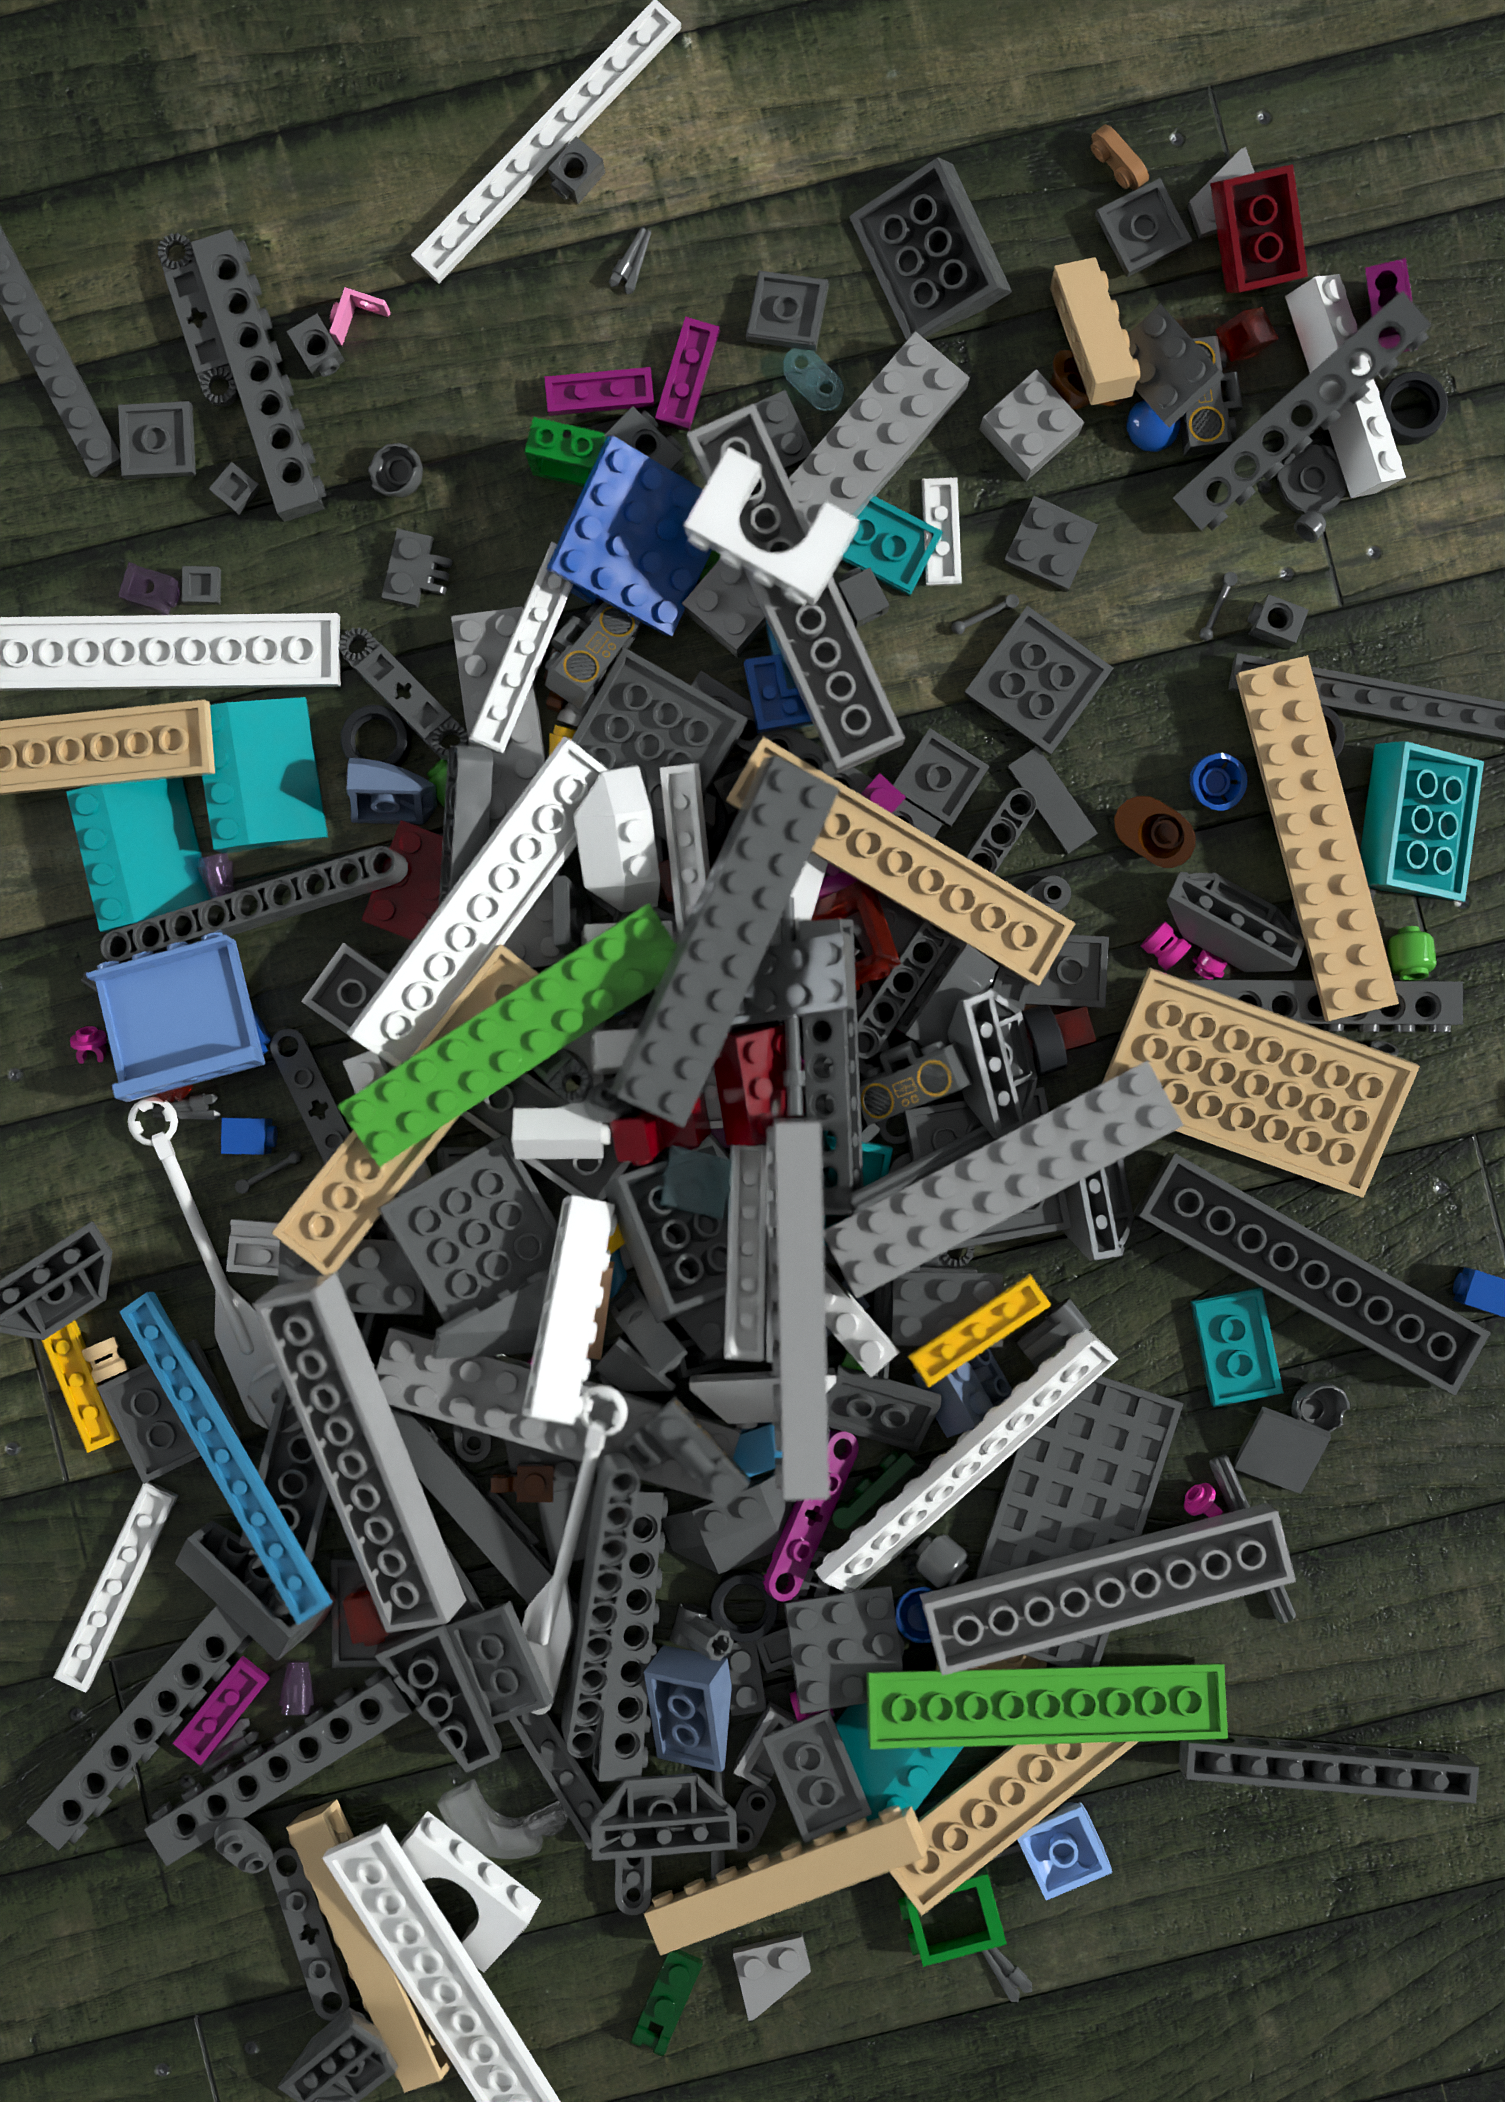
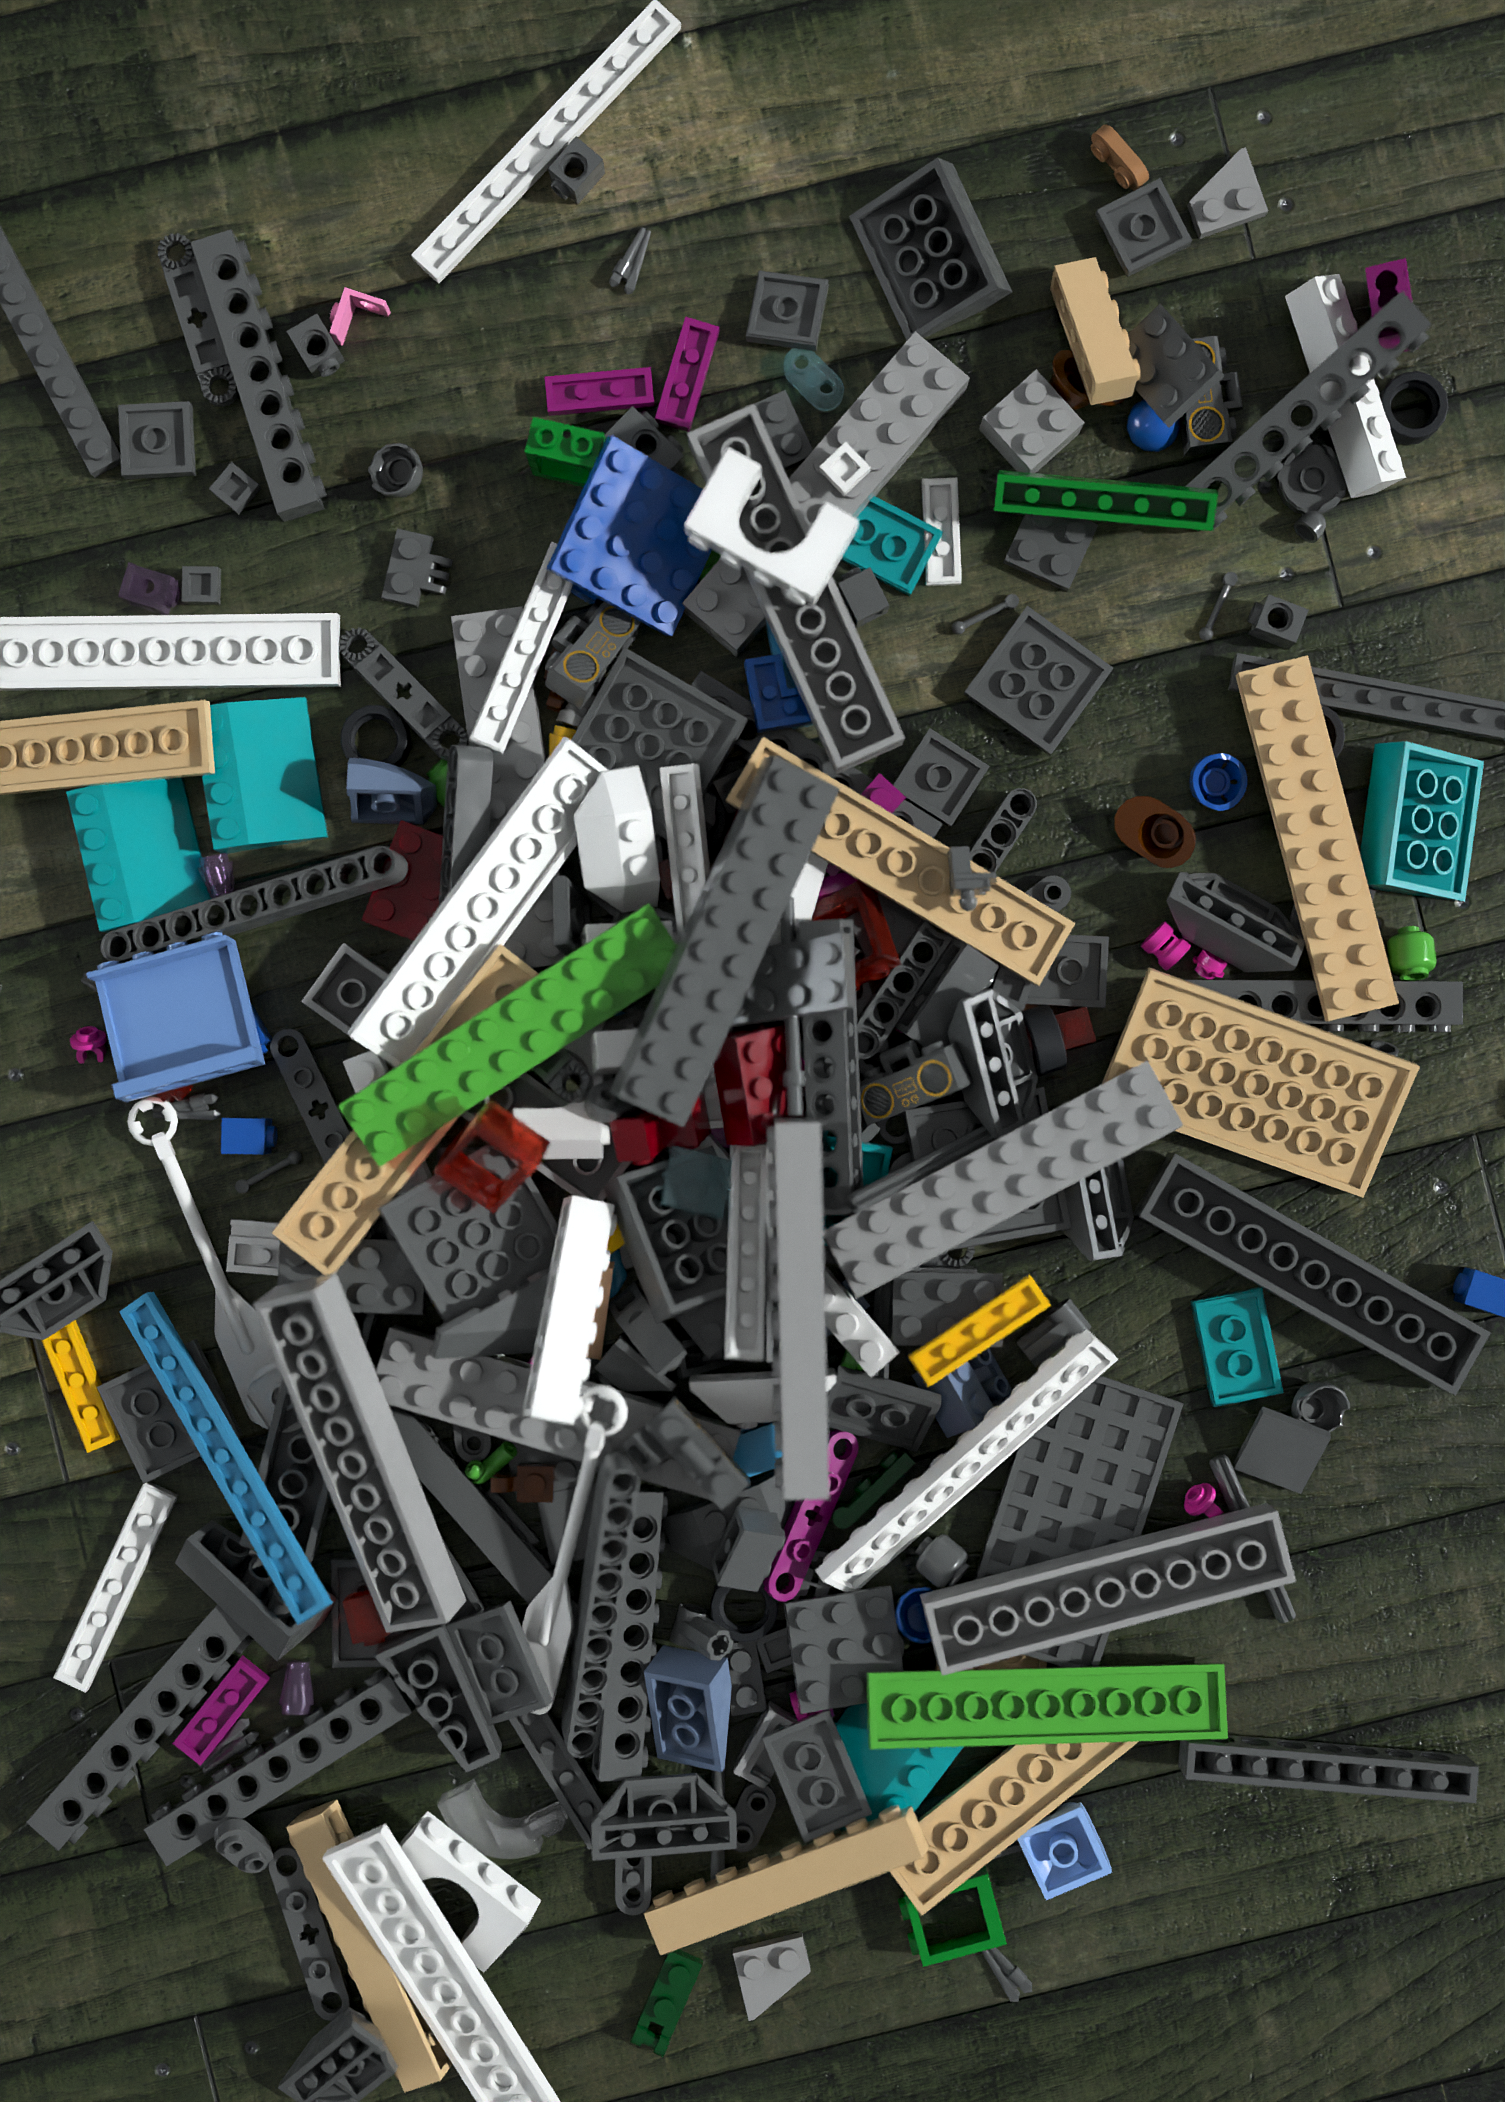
(108, 1367): tan wheel -> none
(482, 1471): none -> bright green arm
(505, 1134): none -> clear red window
(747, 1549): none -> dark grey brick
(844, 468): none -> white plate
(965, 883): none -> dark grey piece
(1053, 800): dark grey tile -> none
(1106, 500): none -> green brick
(1246, 334): clear red brick -> none
(1259, 229): dark red brick -> none

